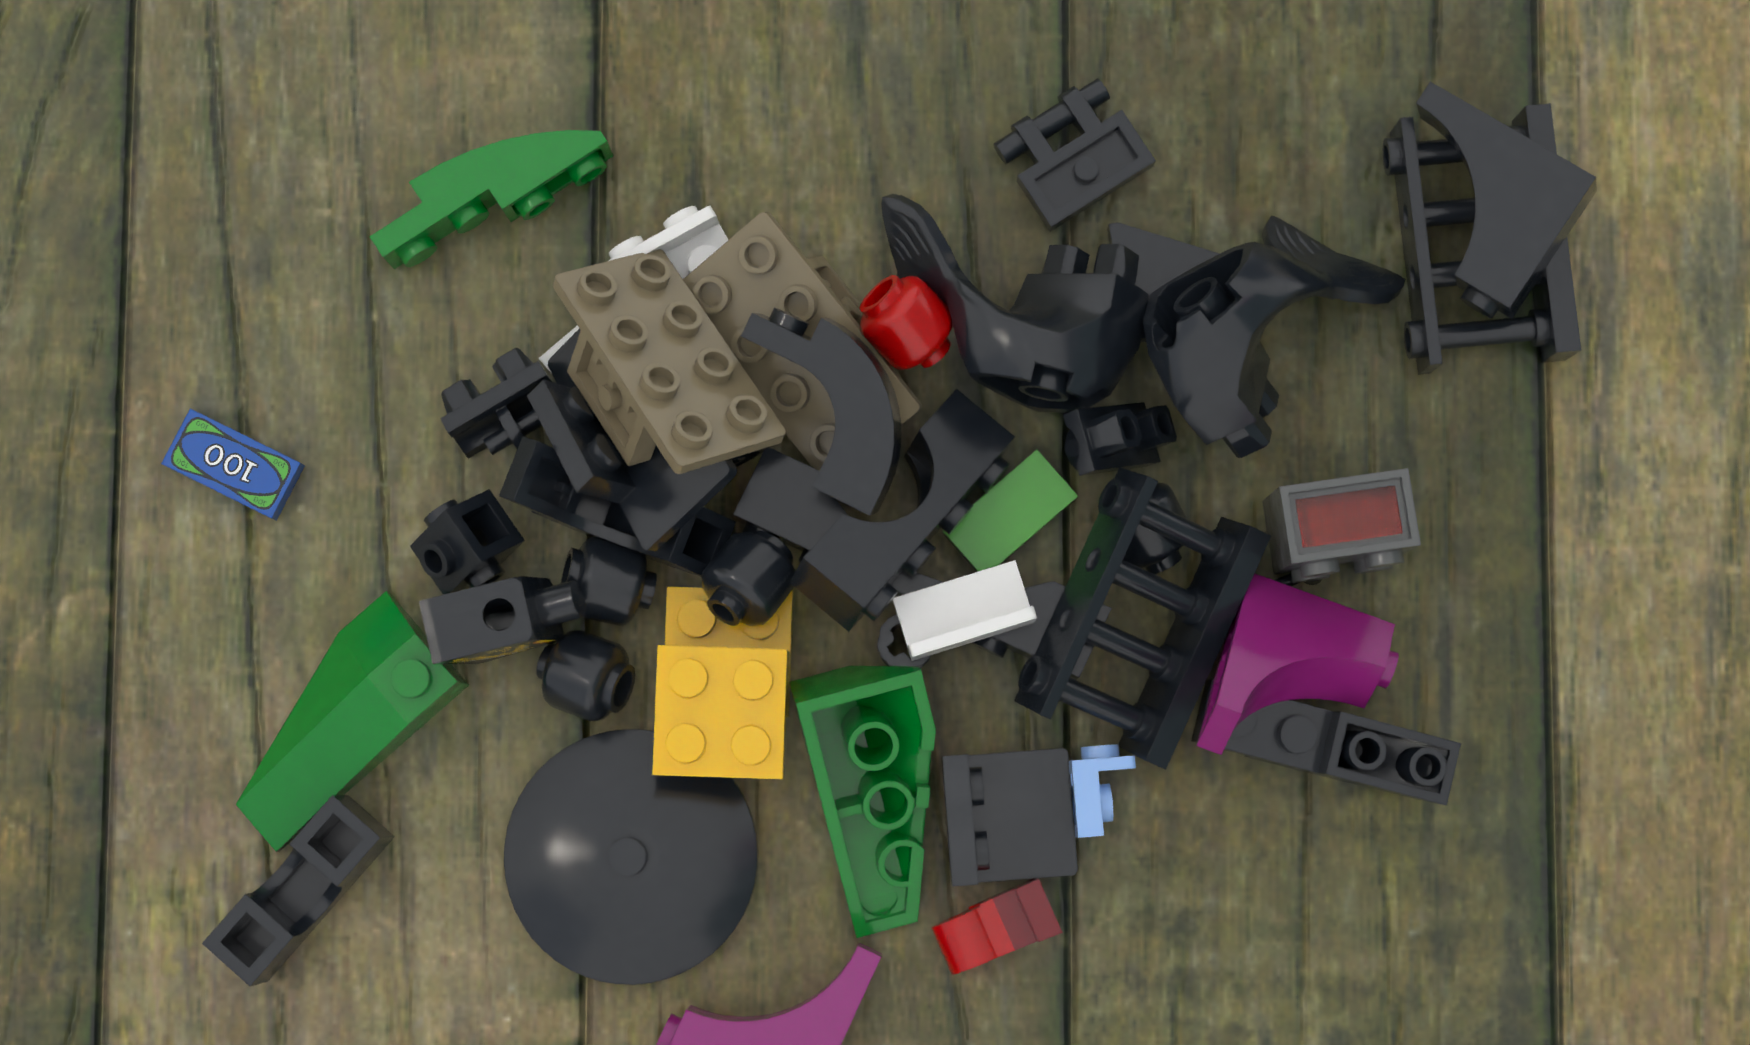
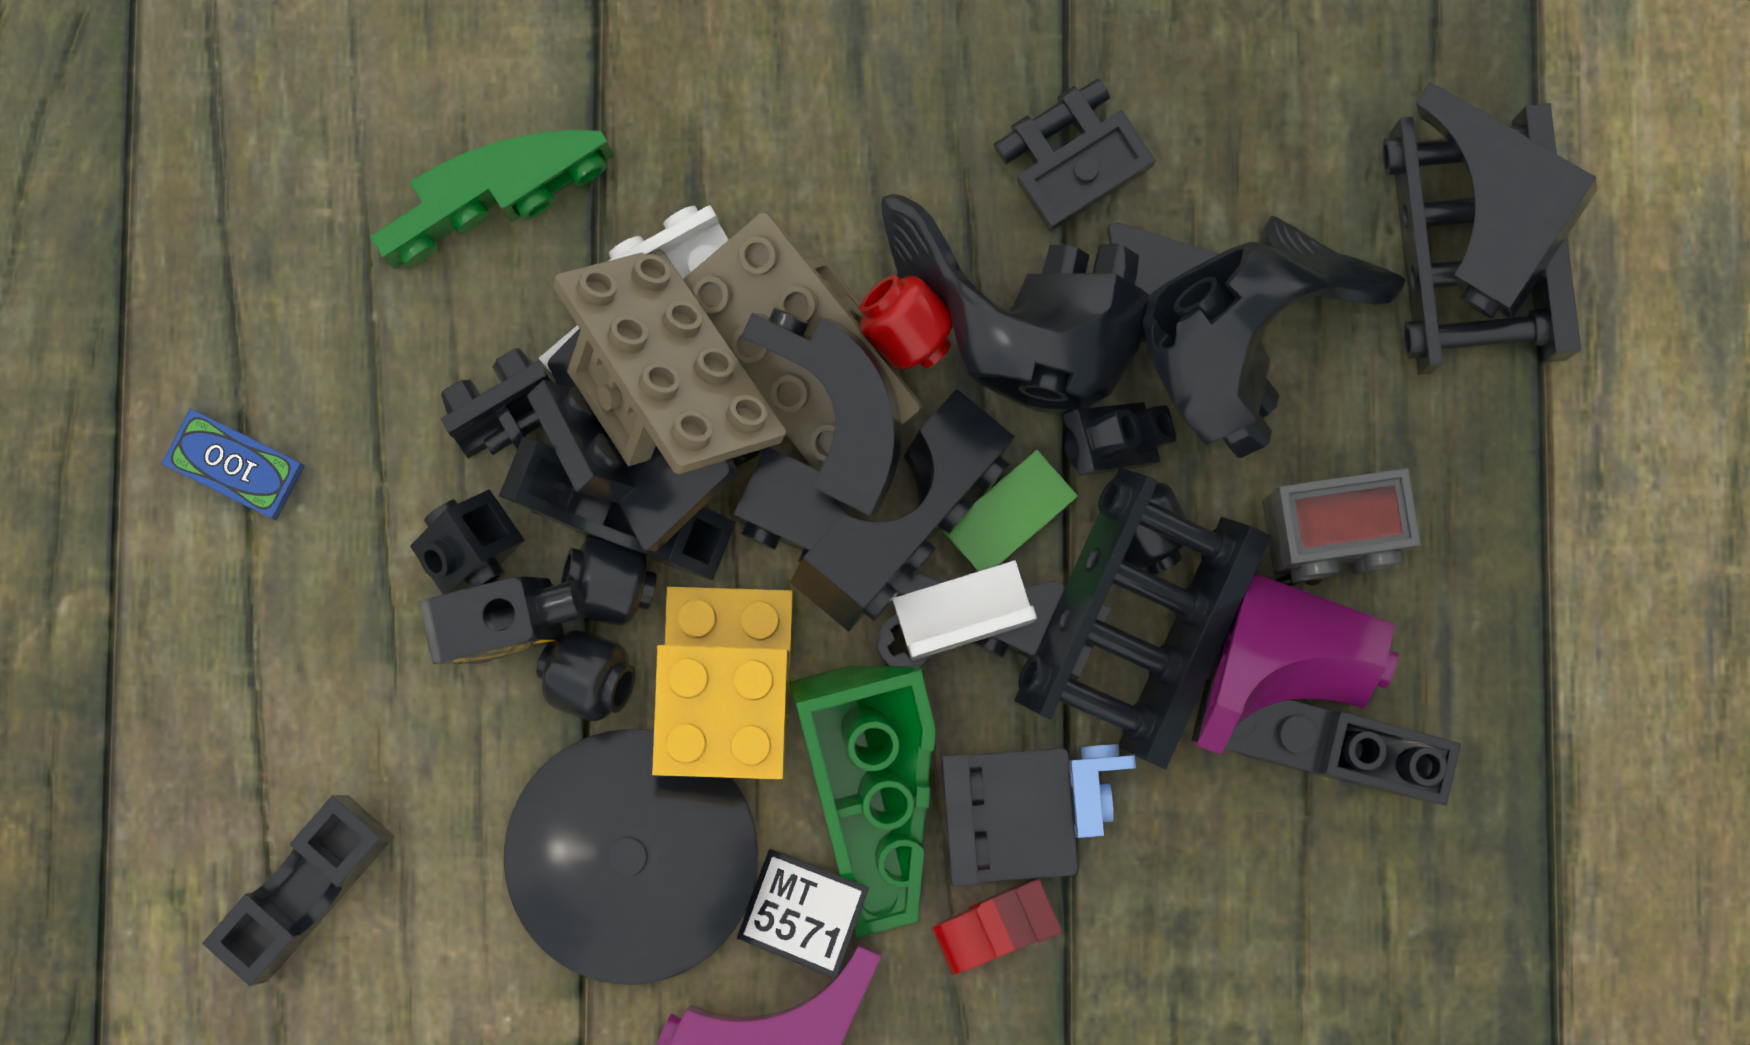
(352, 715): green wedge -> none
(748, 578): black head -> none
(803, 913): none -> white sticker

